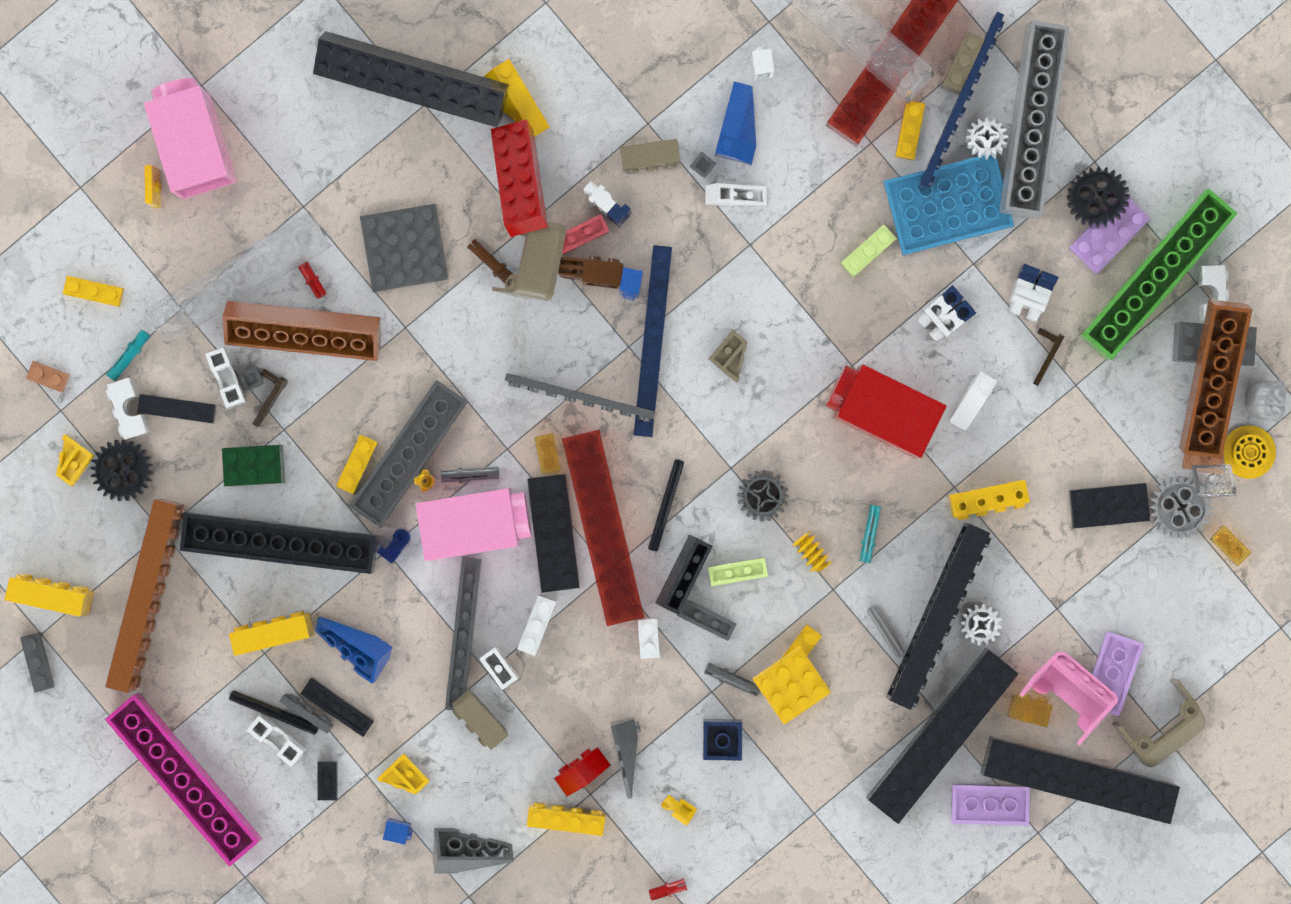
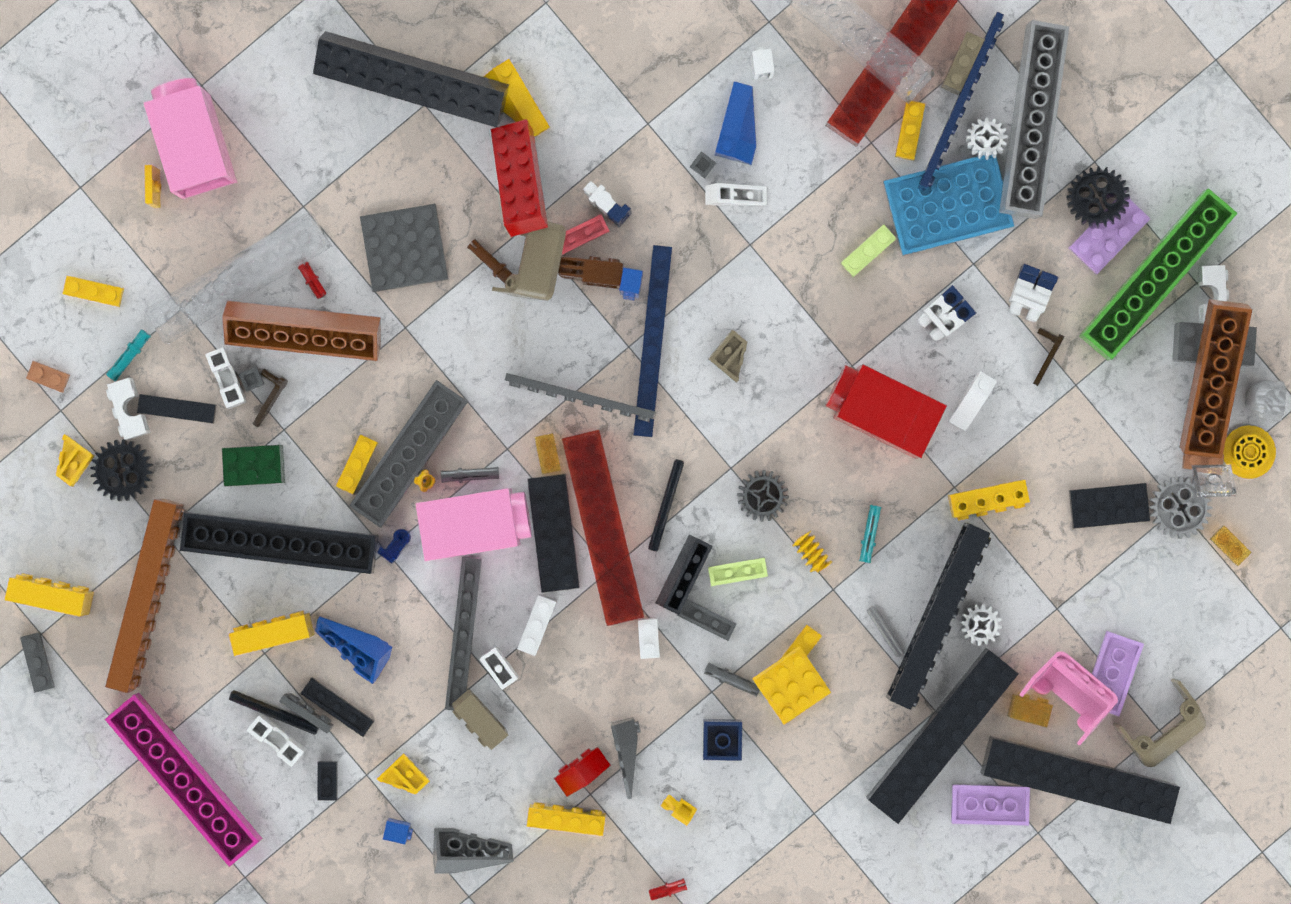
(650, 156): dark tan brick -> none

